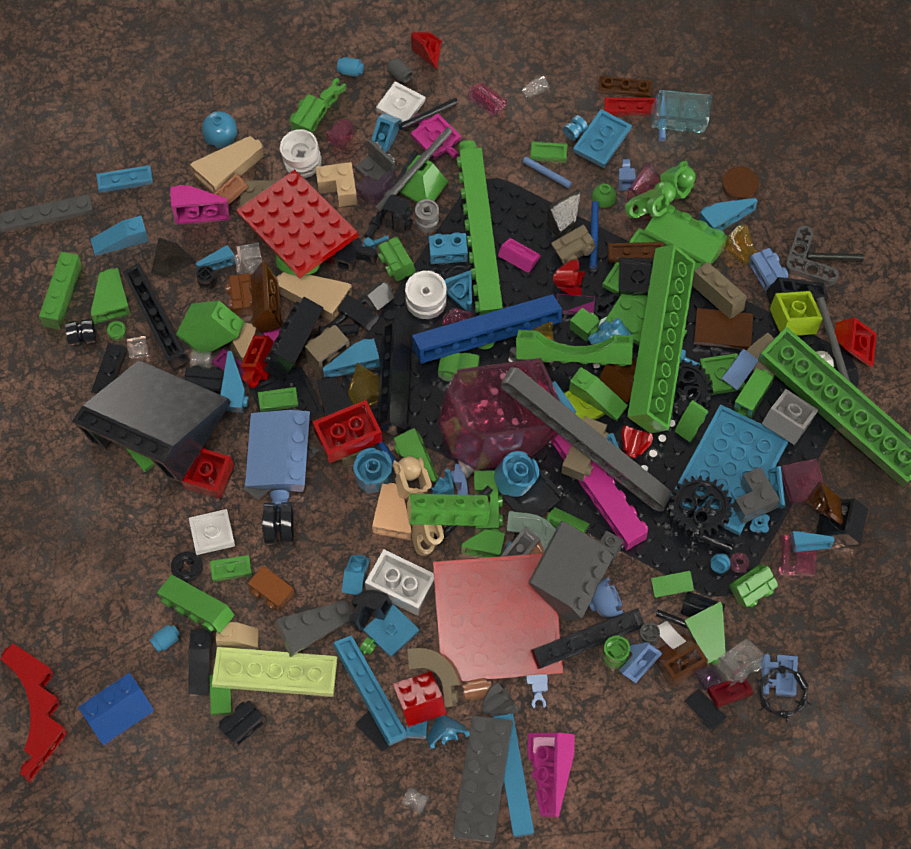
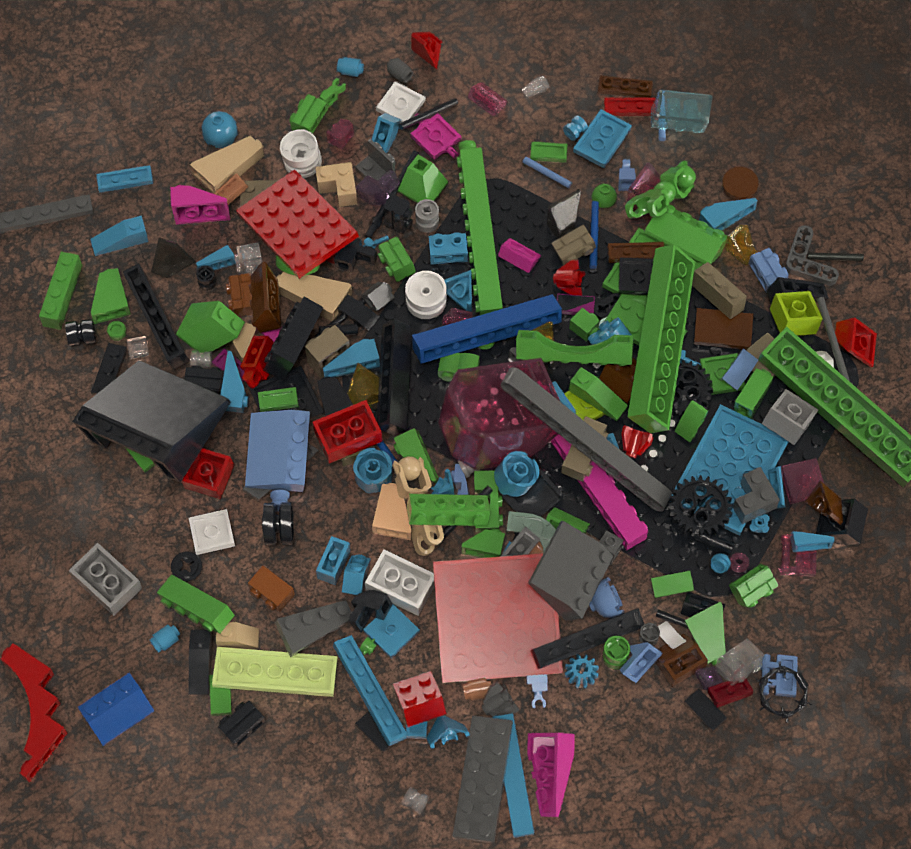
(105, 579): none -> light grey brick
(230, 568): bright green plate -> none
(333, 560): none -> dark azure brick
(415, 167): dark grey bar -> none
(430, 659): dark tan arch -> none
(578, 664): none -> dark azure gear

